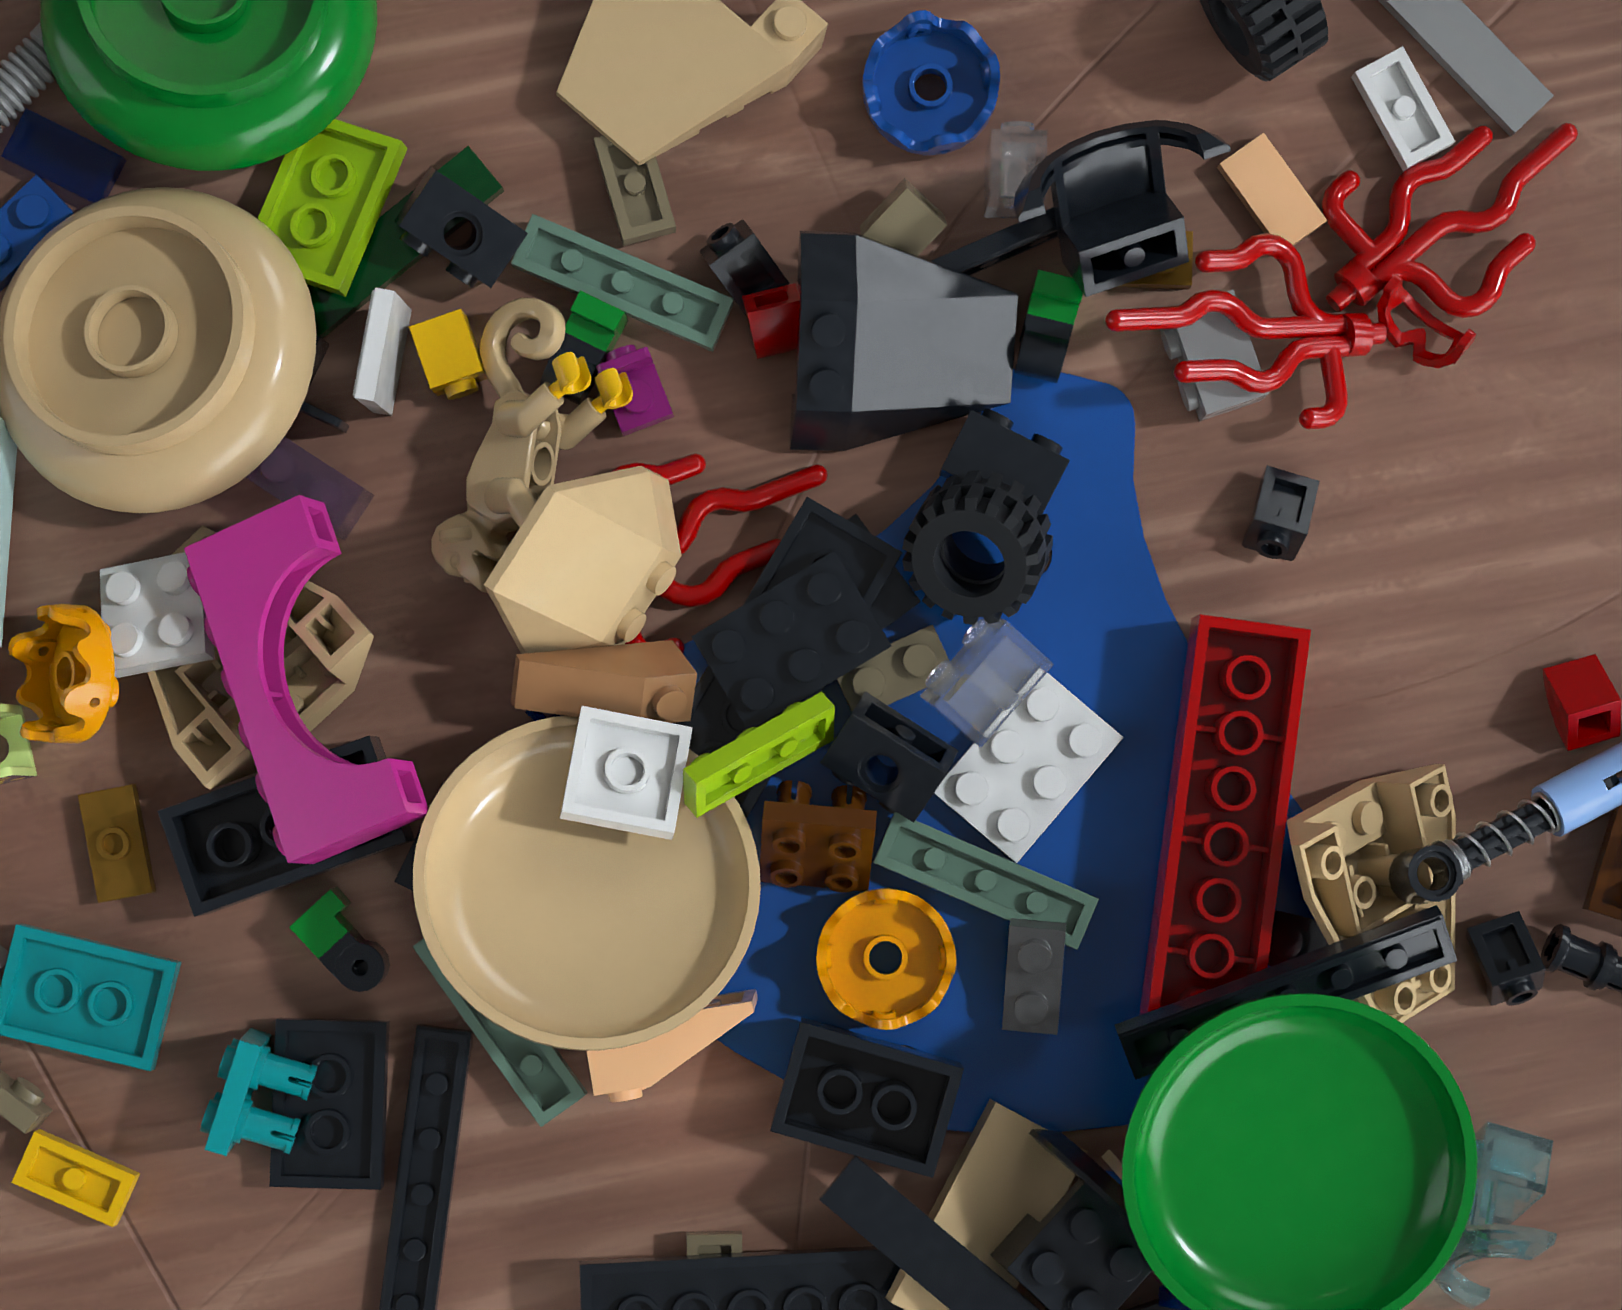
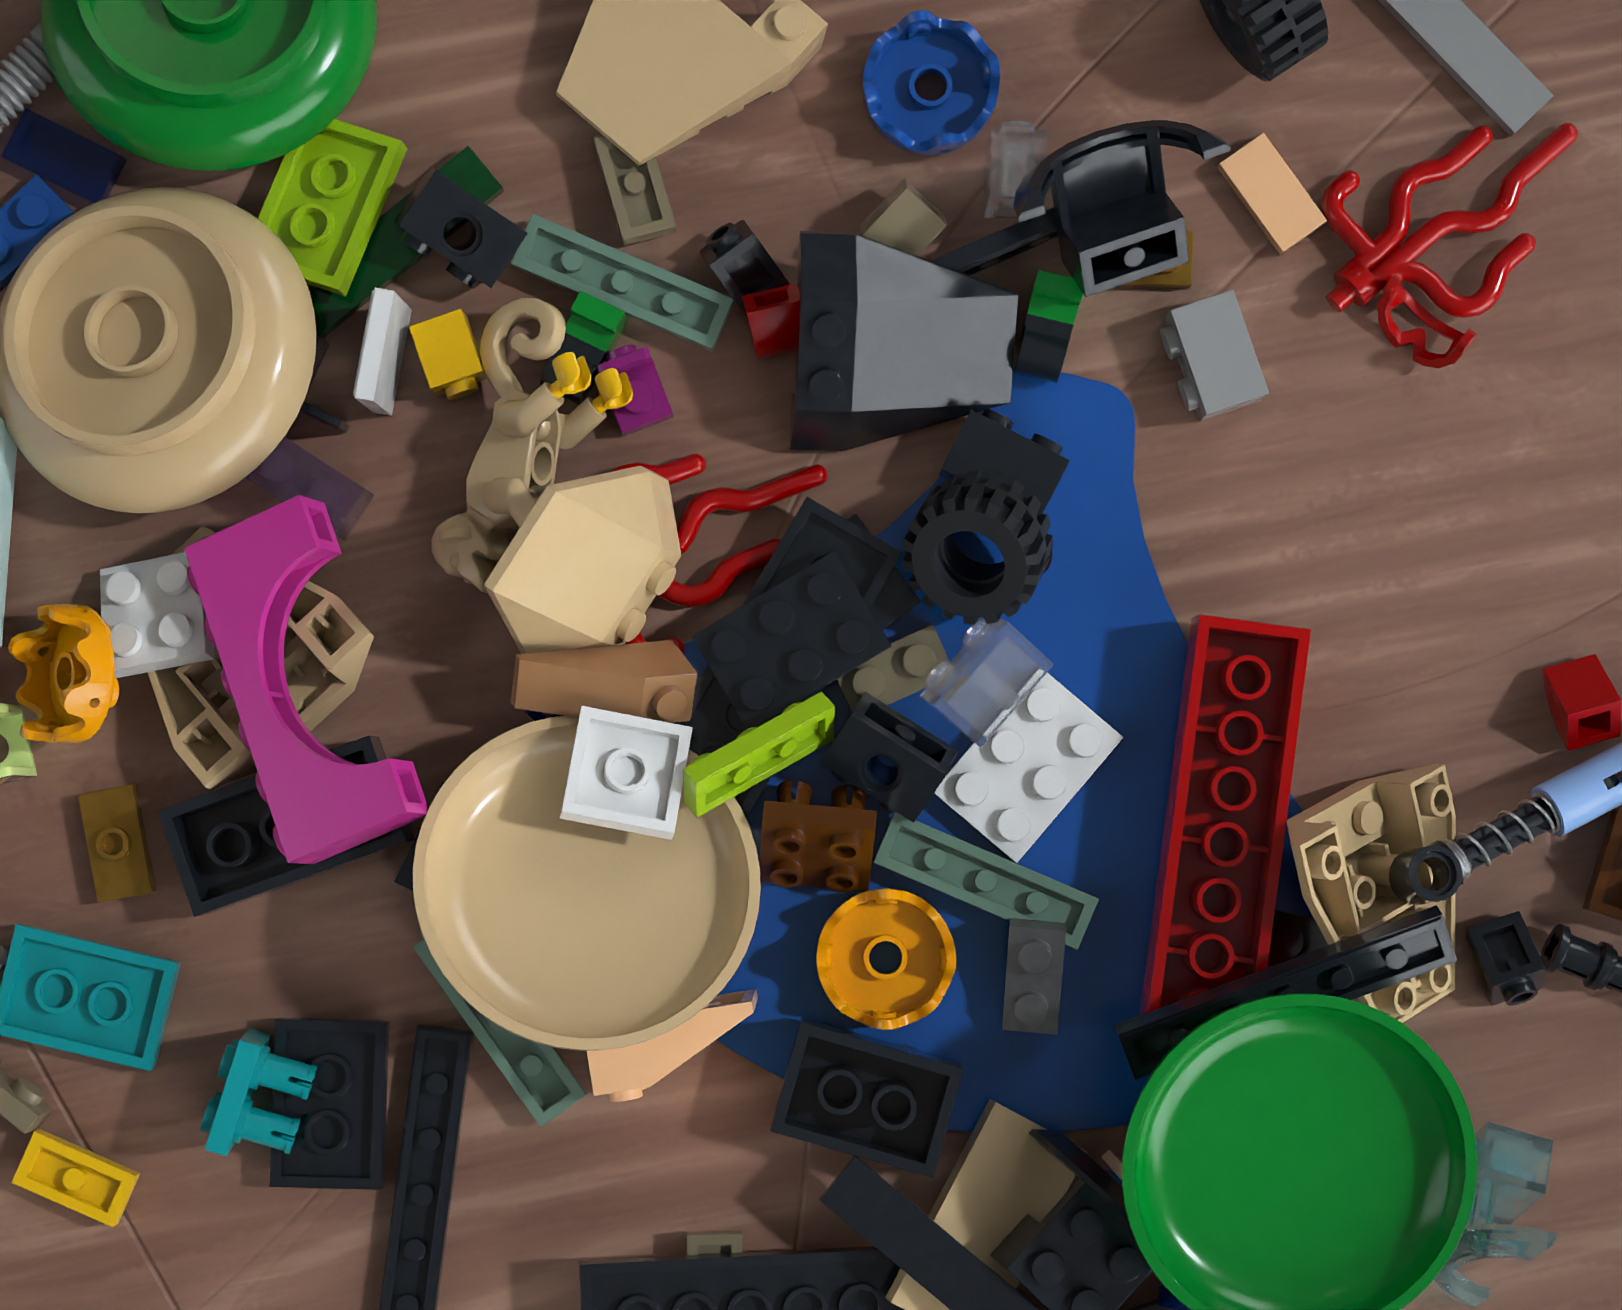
(339, 946): leg -> none
(1281, 514): black bracket -> none
(1322, 333): red plant -> none
(1403, 108): white plate -> none

